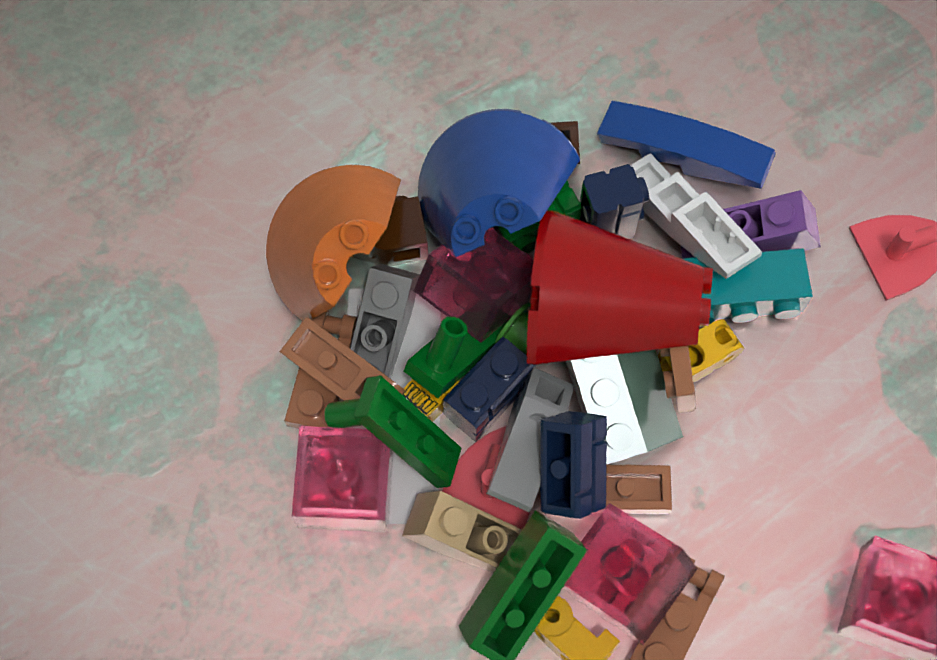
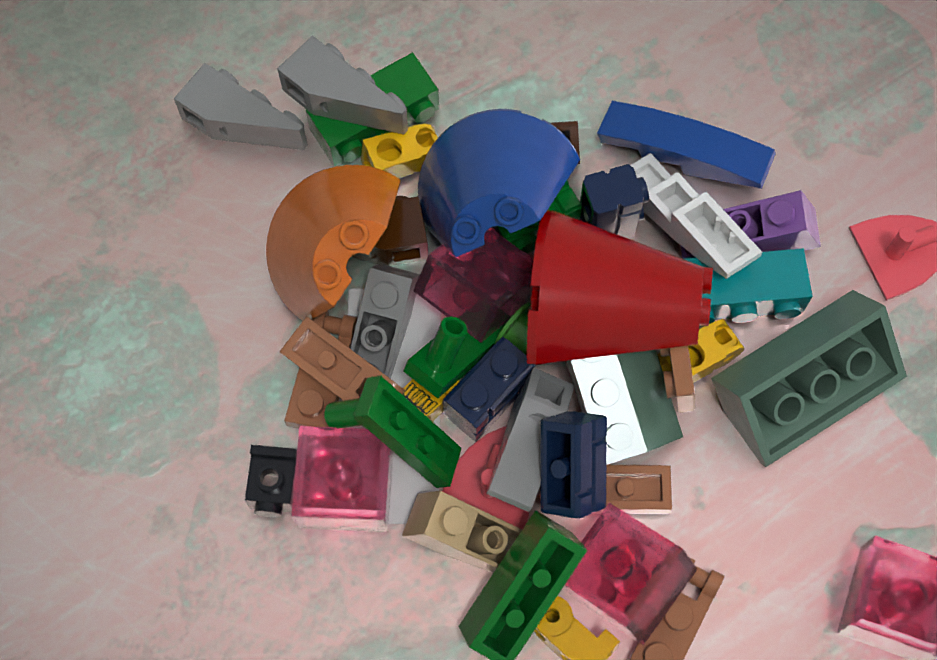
(230, 112): none -> light grey slope
(276, 498): none -> black brick
(334, 89): none -> light grey slope
(399, 152): none -> yellow leg
(405, 79): none -> green brick
(811, 376): none -> sand green slope

